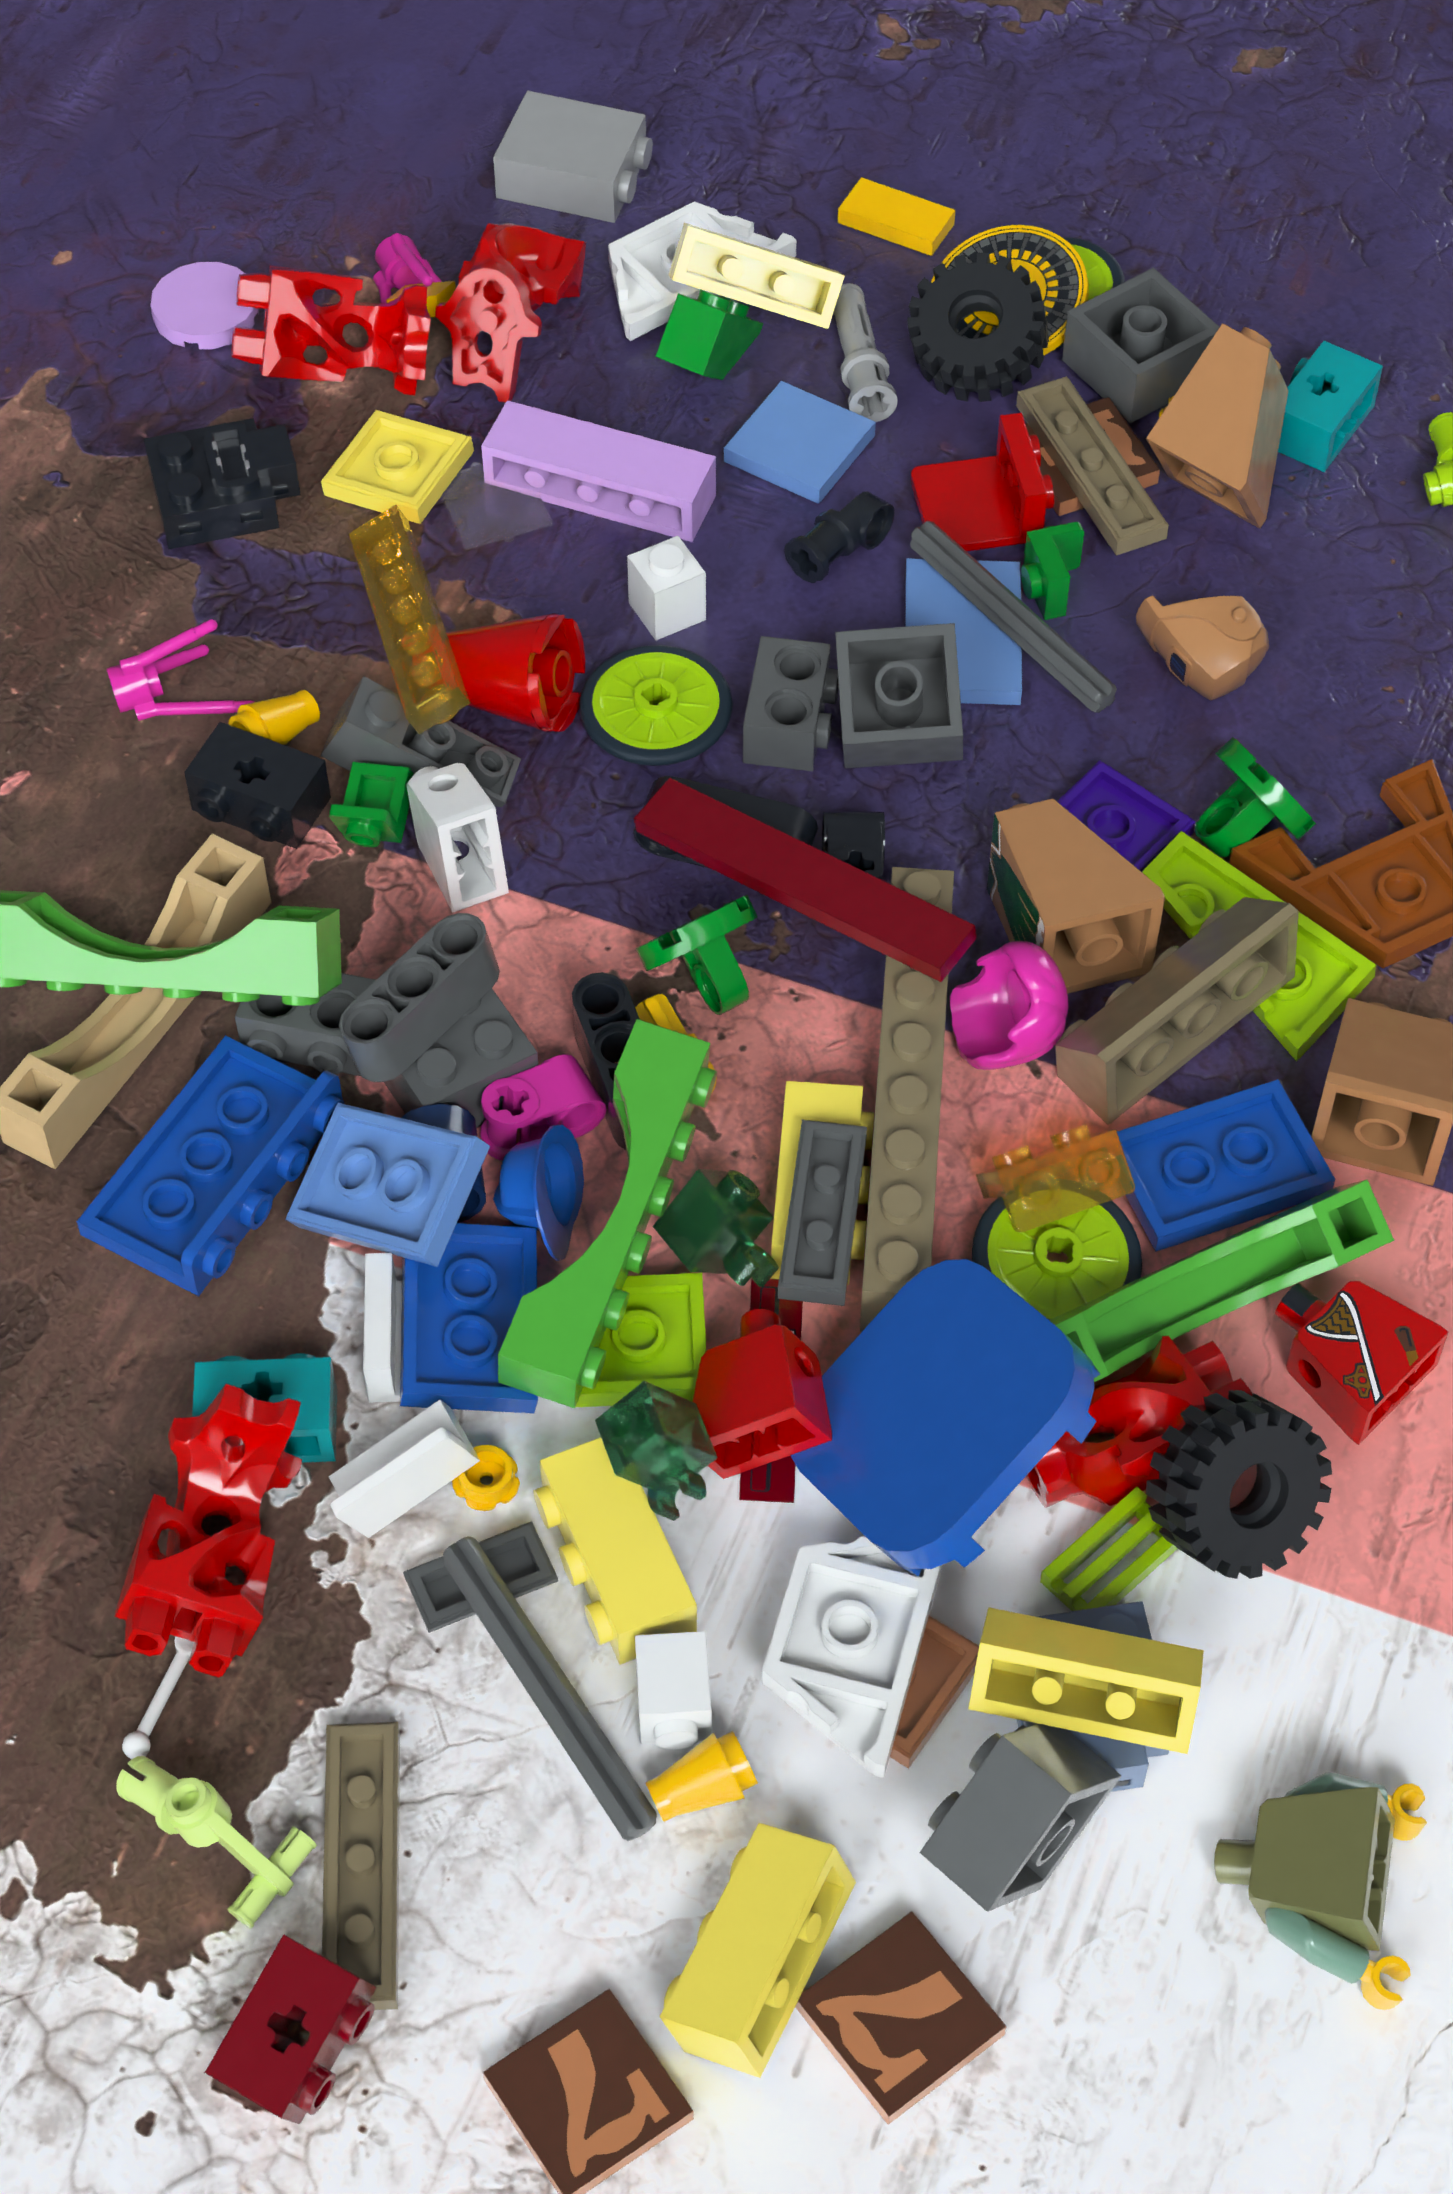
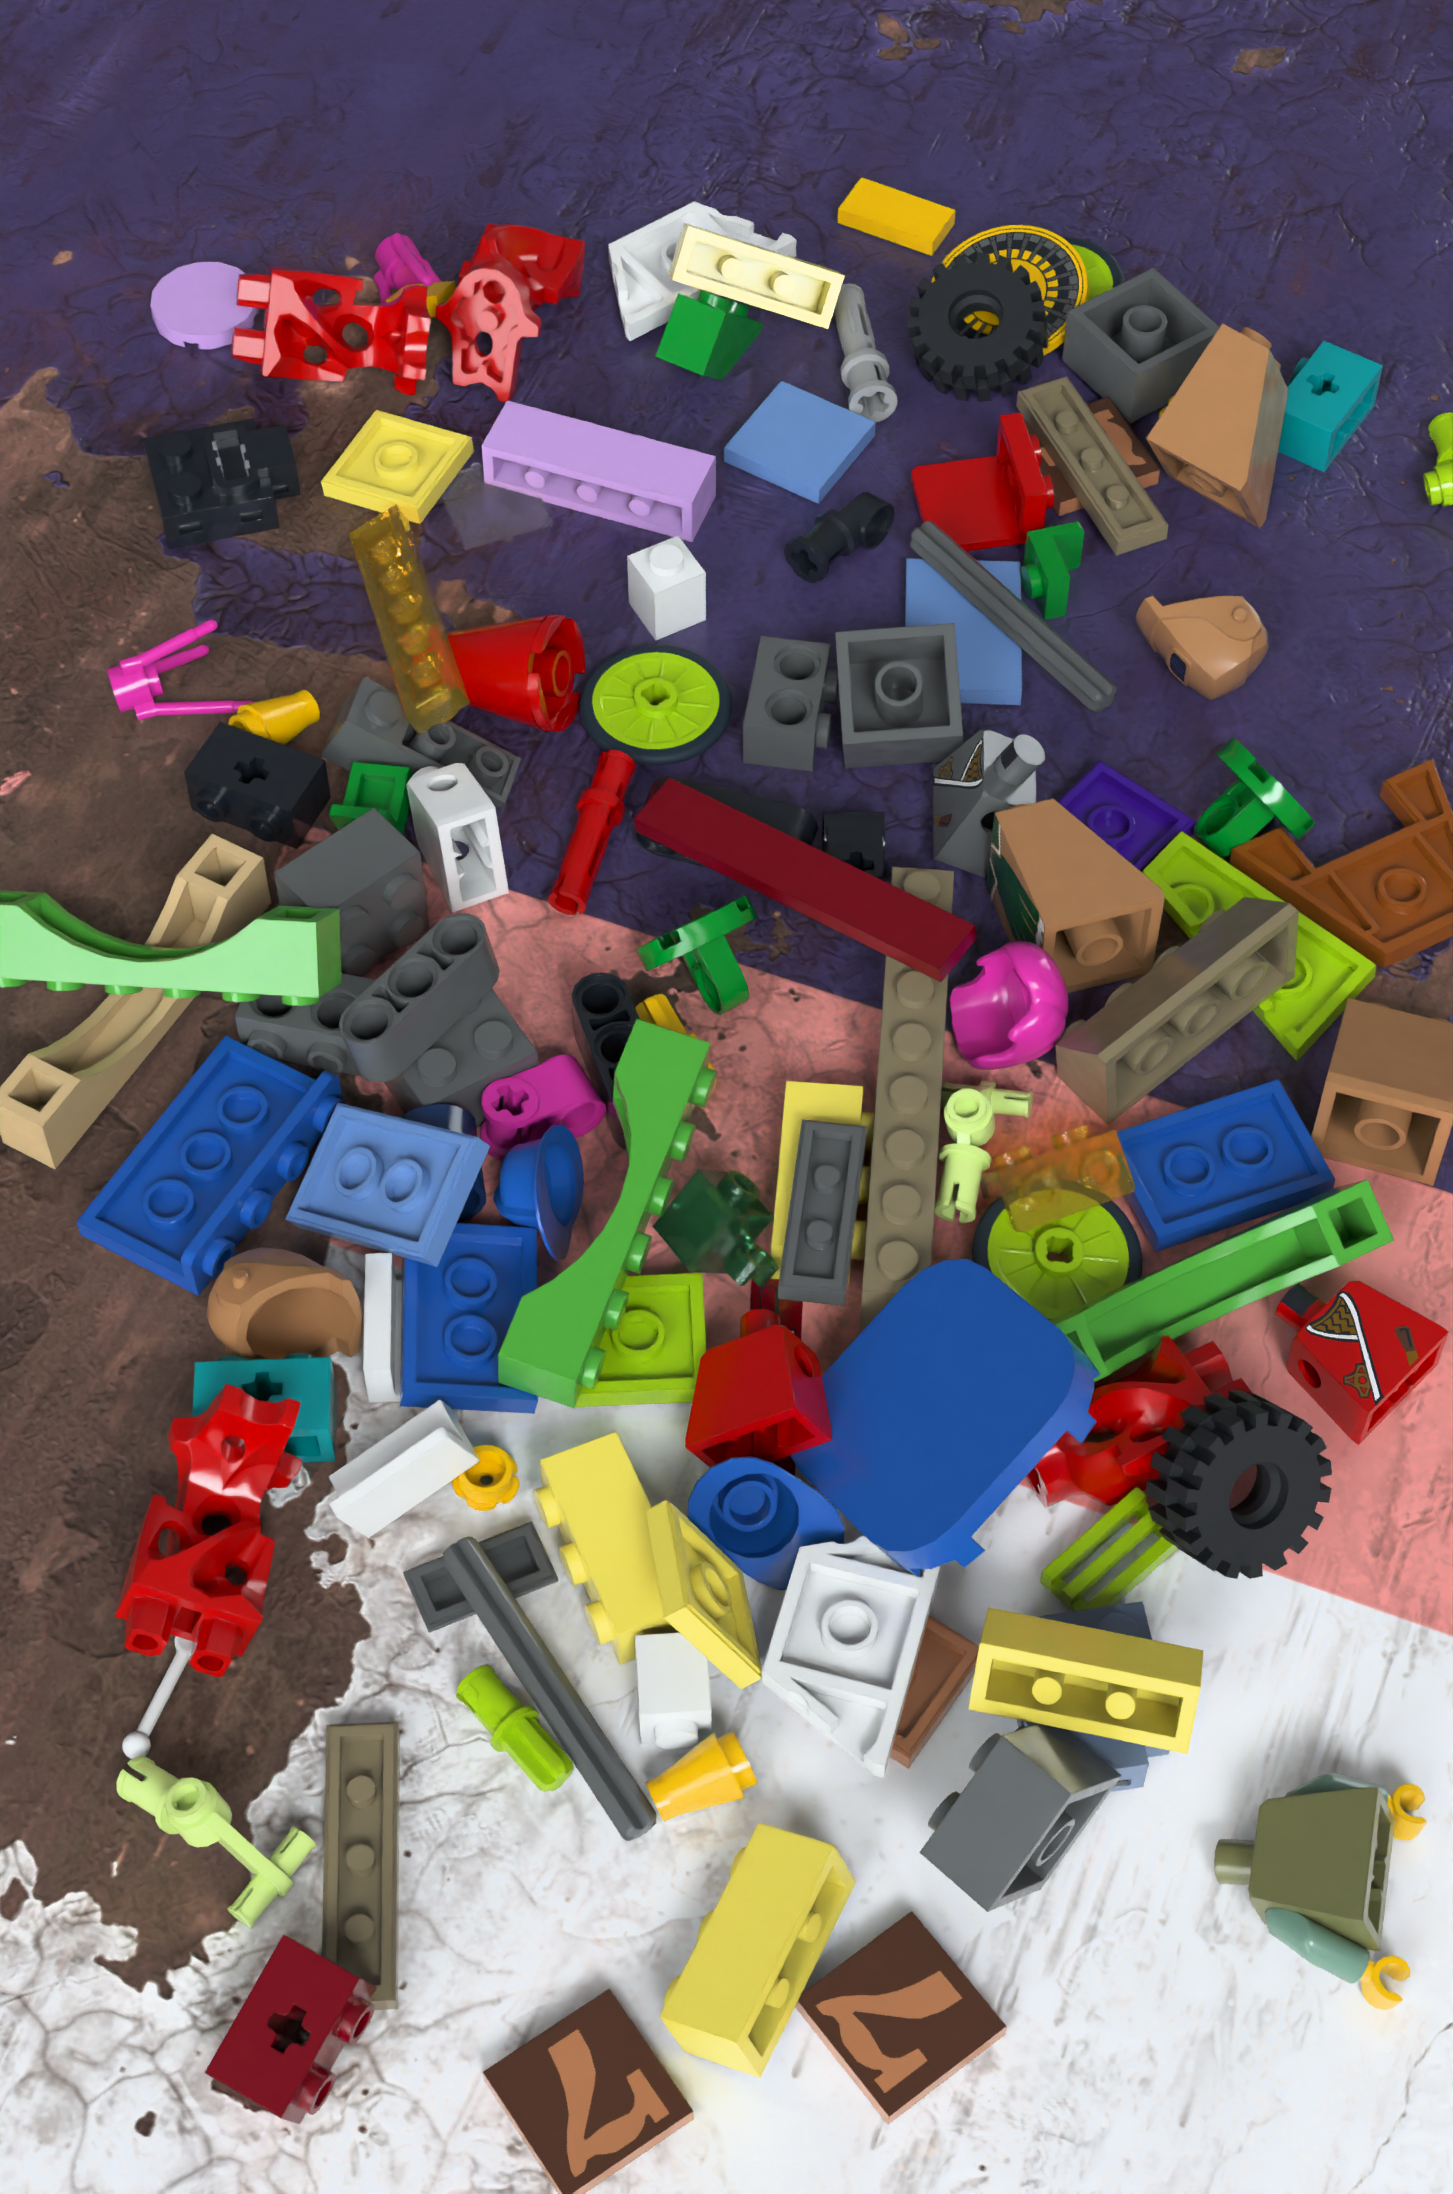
(283, 1305): none -> medium nougat helmet
(373, 882): none -> dark grey brick
(514, 1728): none -> lime axle
(571, 156): light grey brick -> none
(599, 812): none -> red pin
(658, 1445): clear green brick -> none
(703, 1594): none -> light yellow tile
(761, 1516): none -> blue piece
(970, 1124): none -> yellowish green pin
(973, 784): none -> dark grey torso

